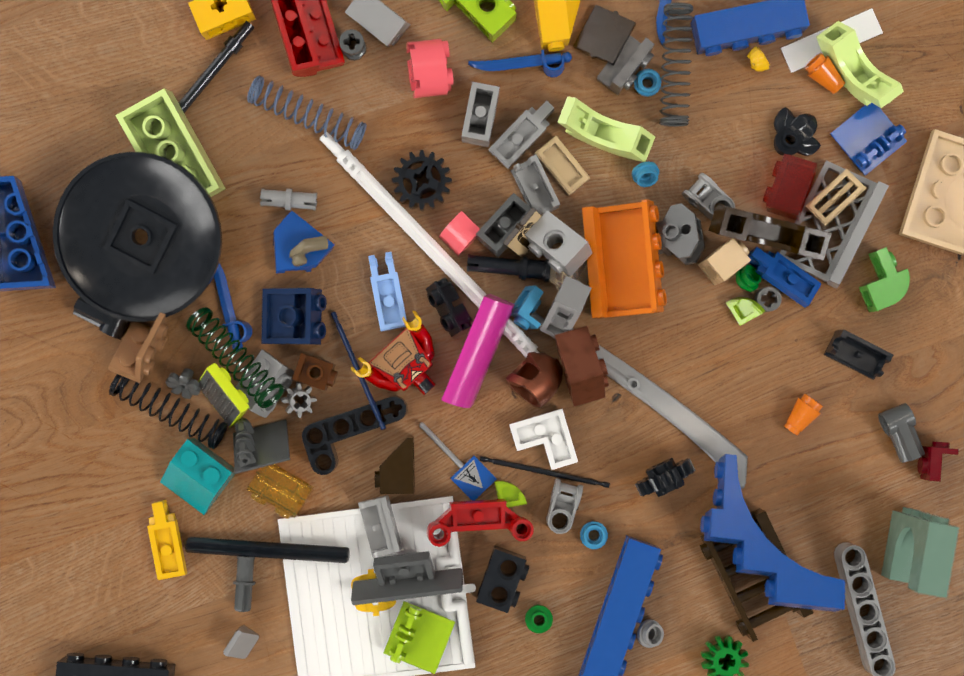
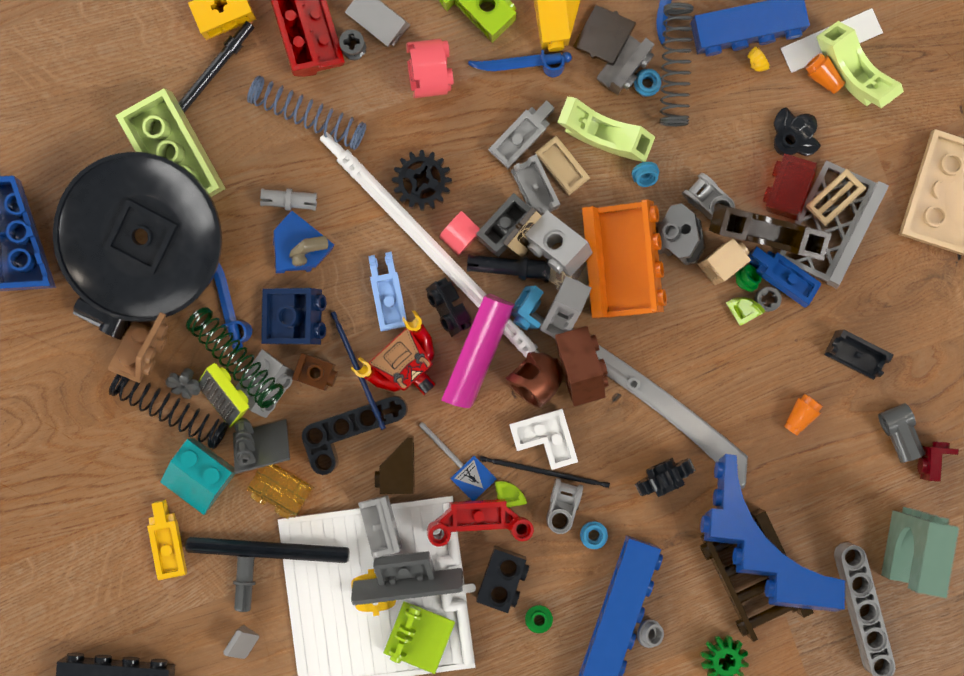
(299, 408): light grey gear -> none
(480, 114): light grey brick -> none
(869, 137): hinge -> none
(890, 284): bright green brick -> none

